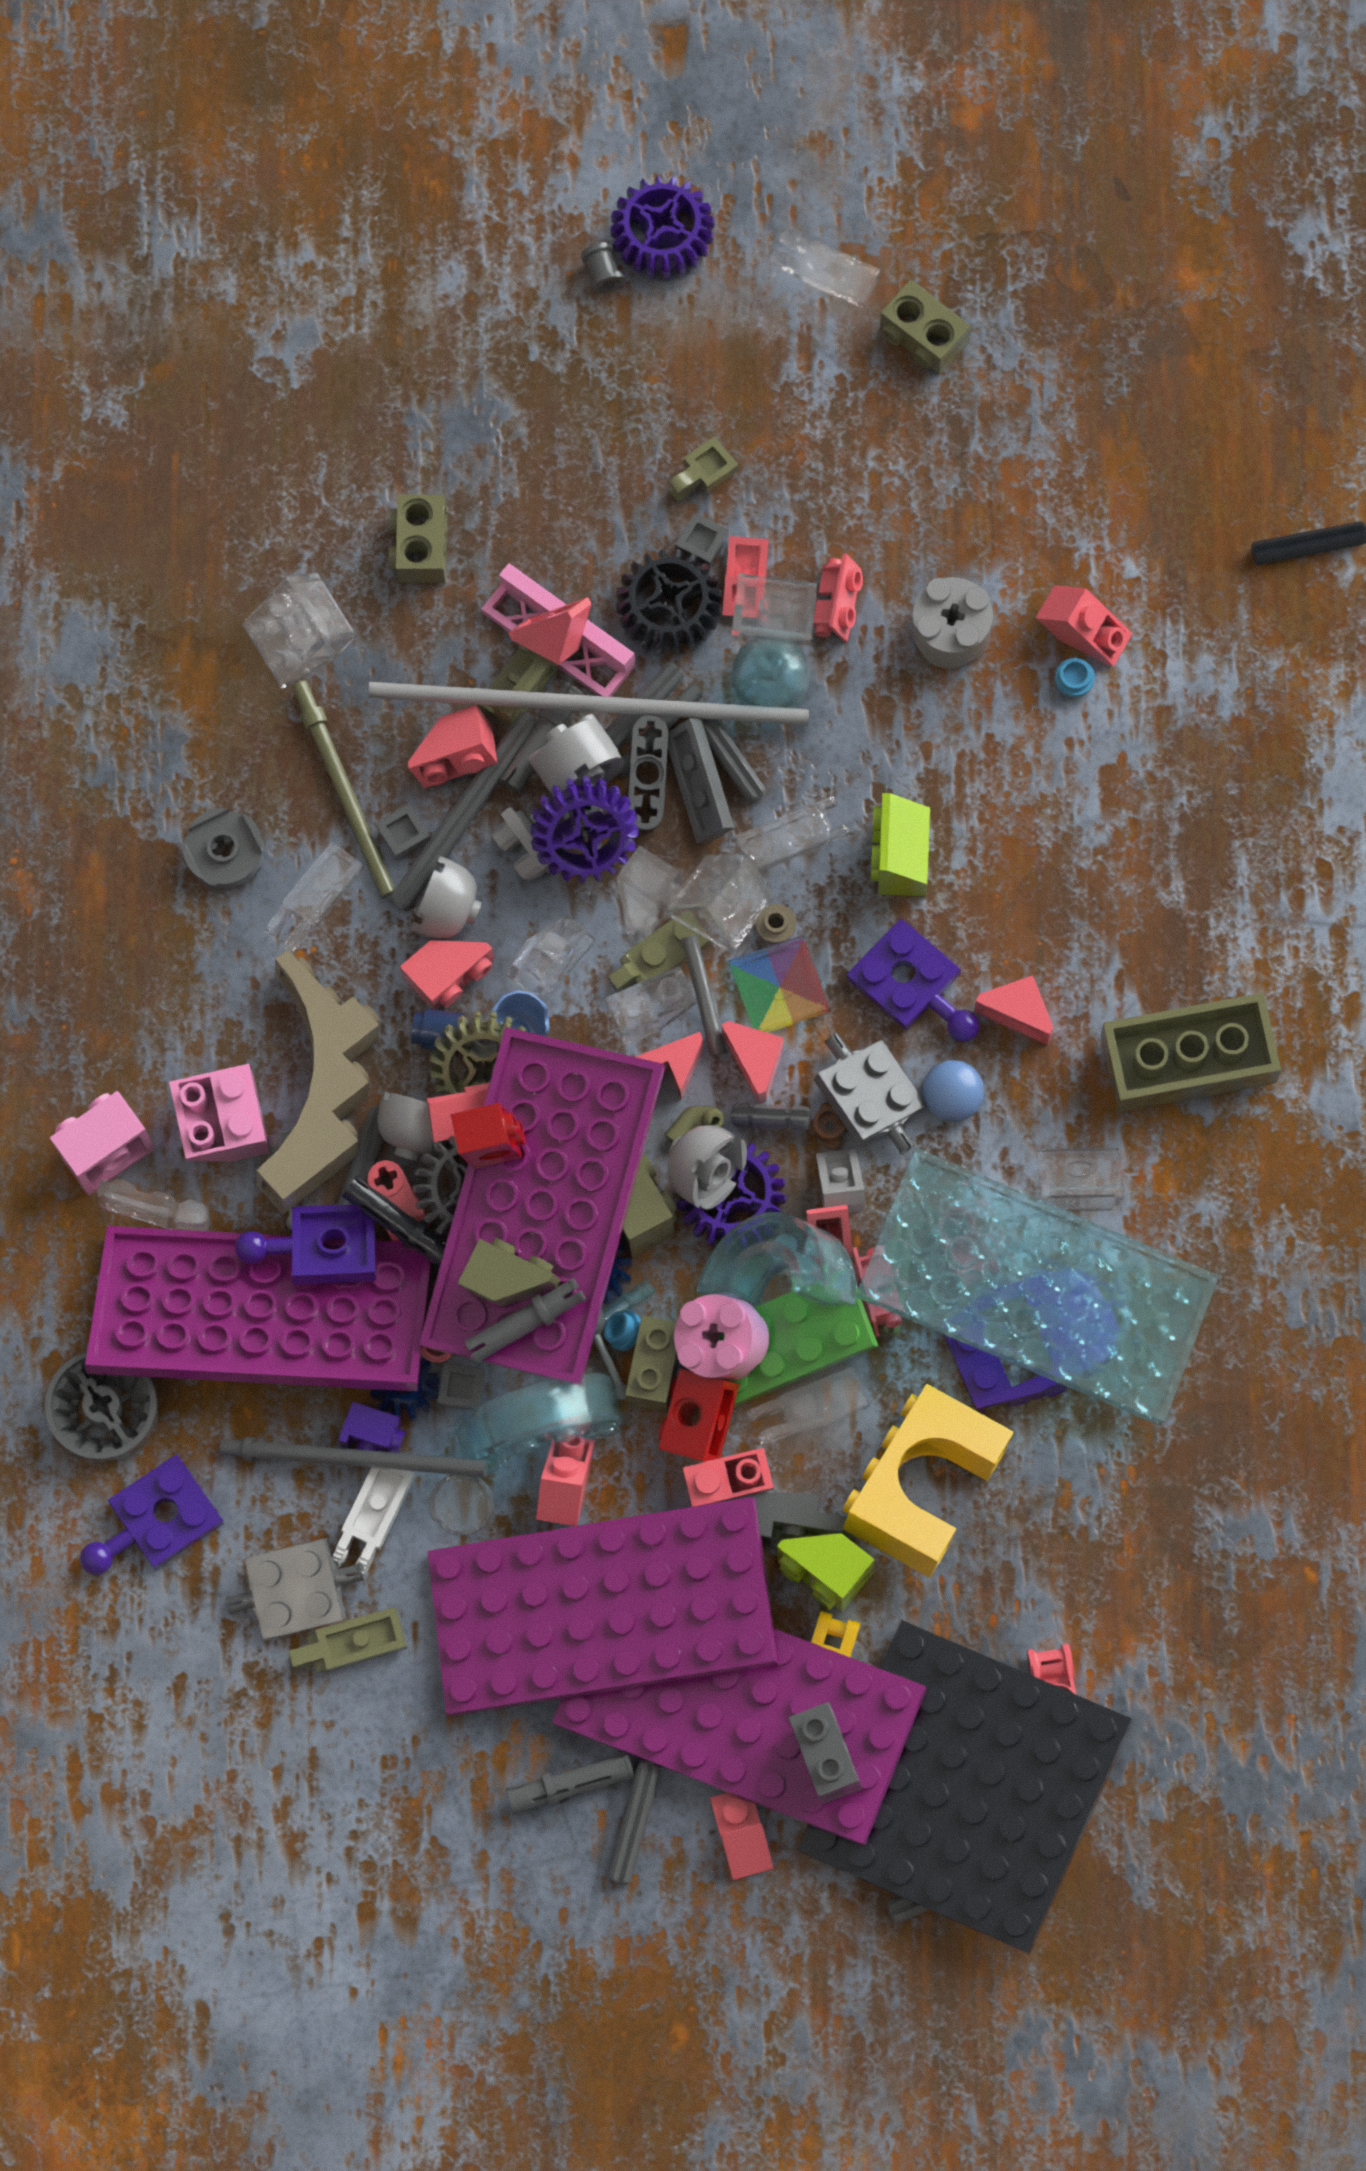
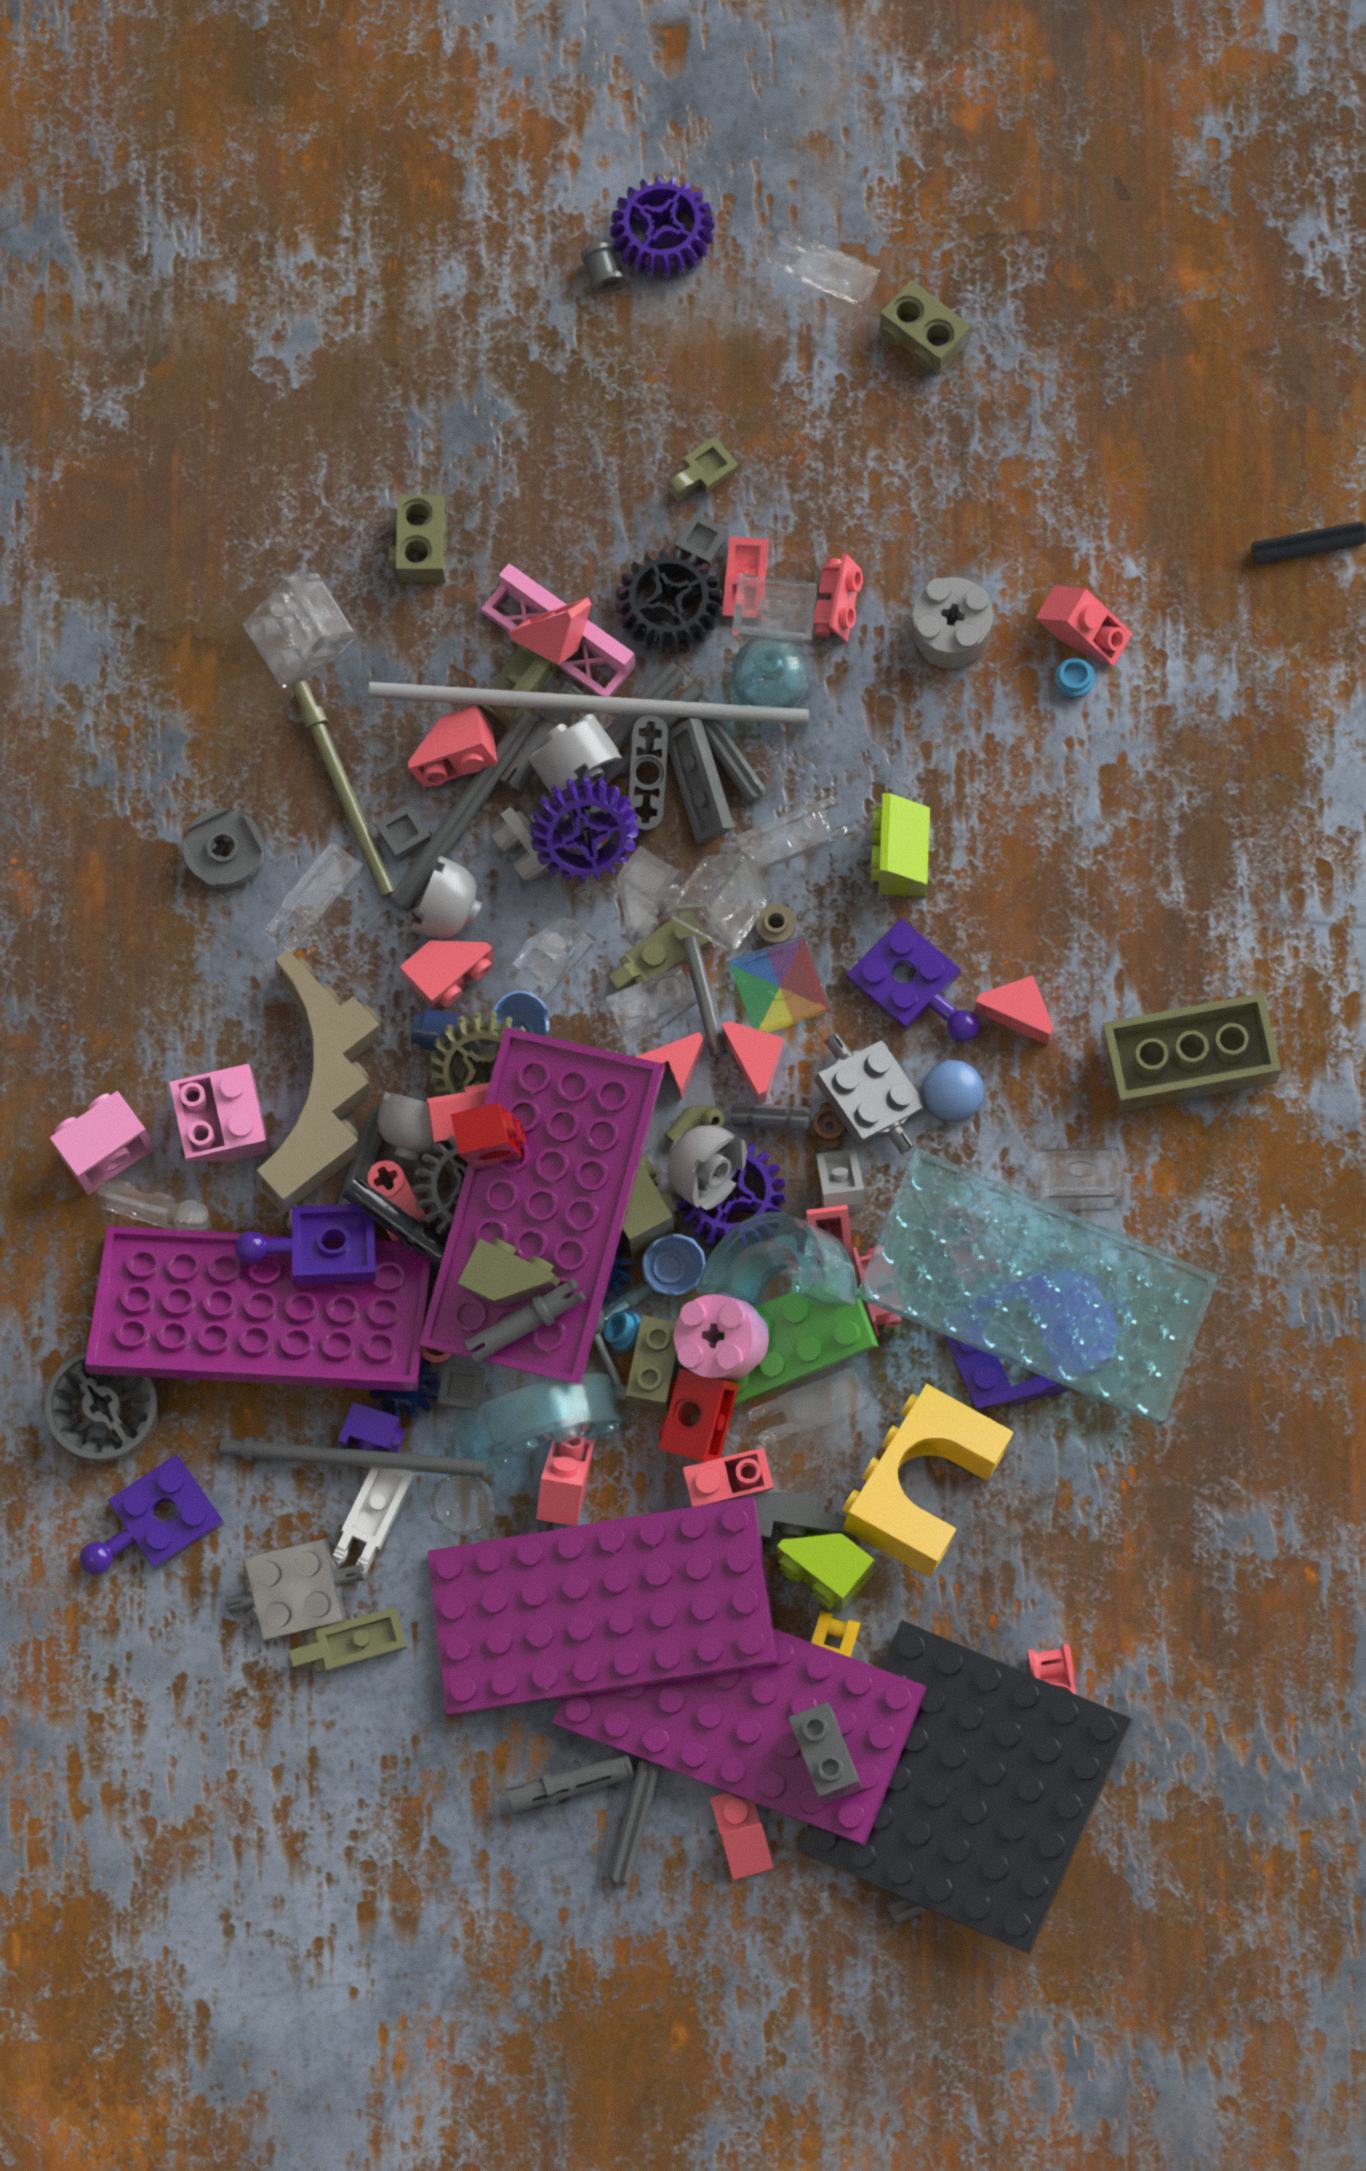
(673, 1264): none -> medium blue hair

